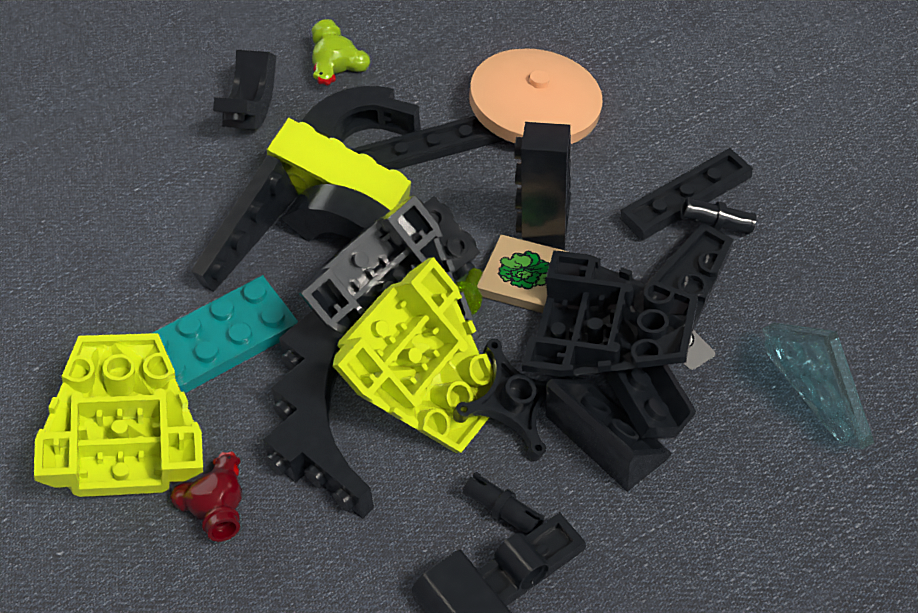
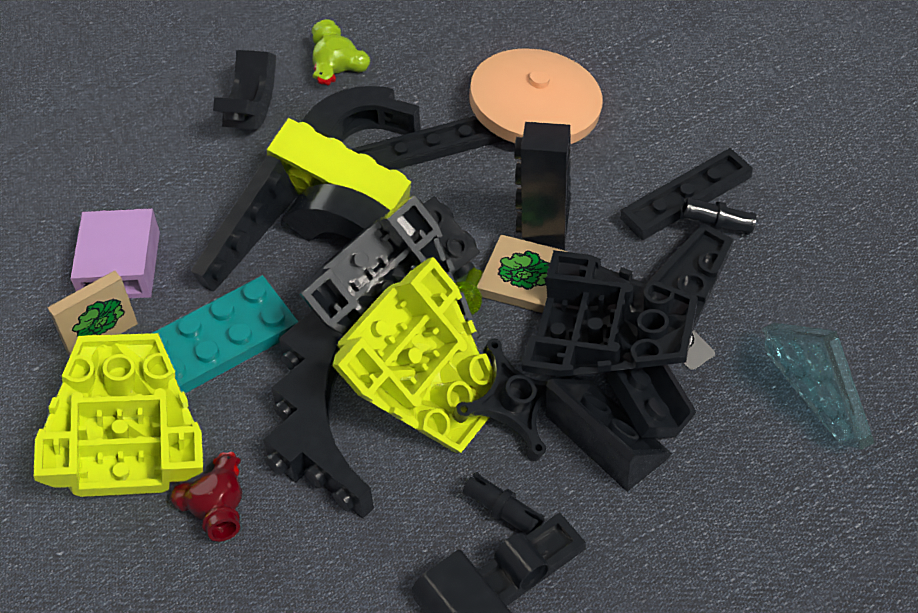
(94, 310): none -> tan tile
(120, 243): none -> lavender brick

